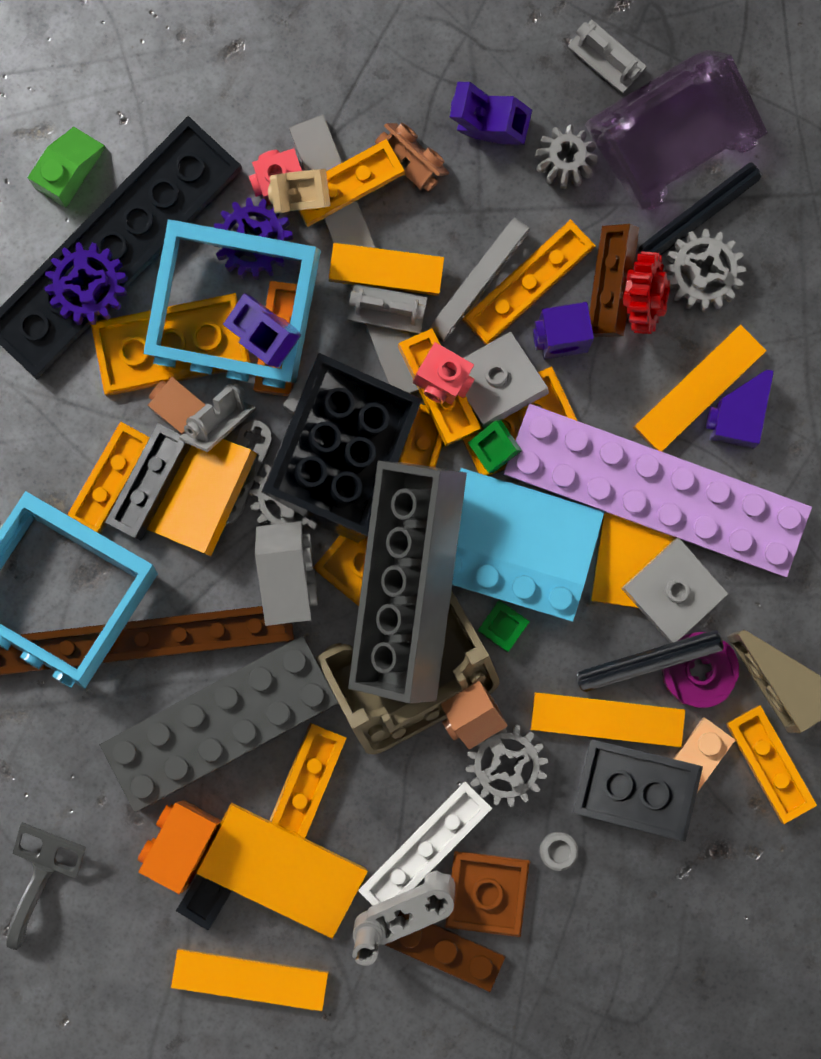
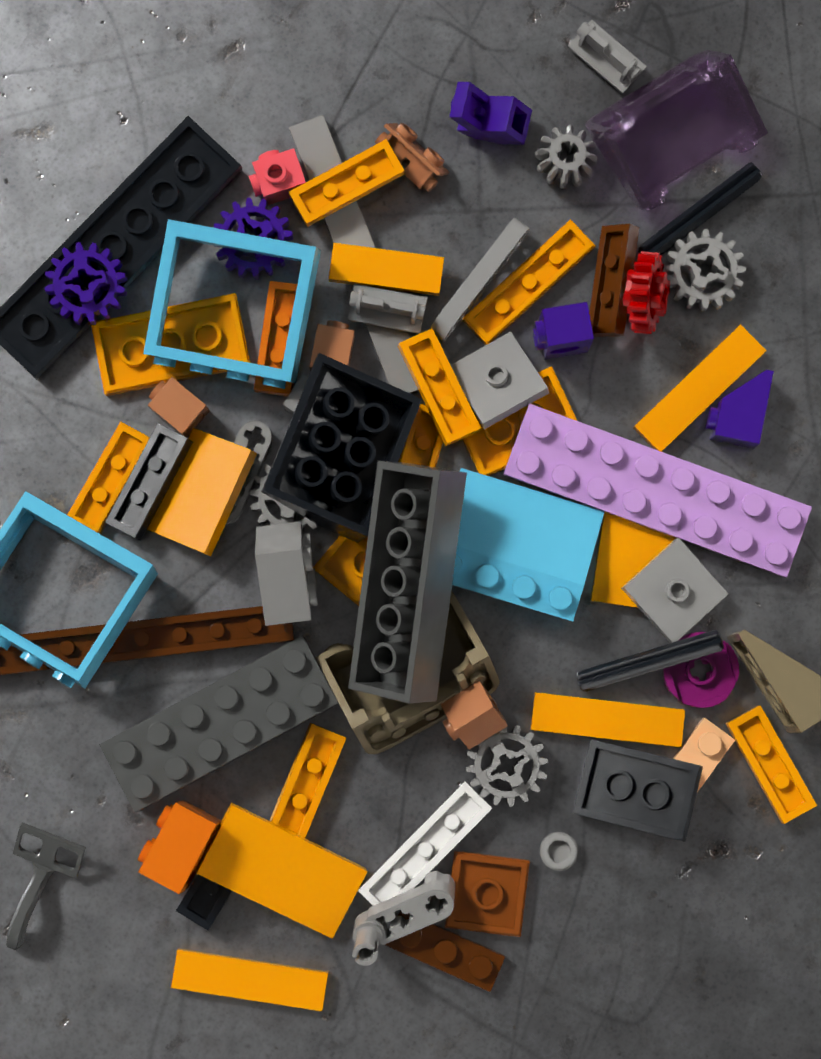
(65, 165): bright green slope -> none
(214, 423): light grey hinge -> none
(262, 331): dark purple brick -> none
(299, 190): tan bracket -> none
(334, 342): none -> nougat brick
(444, 375): coral brick -> none
(494, 446): green plate -> none
(503, 626): green plate -> none

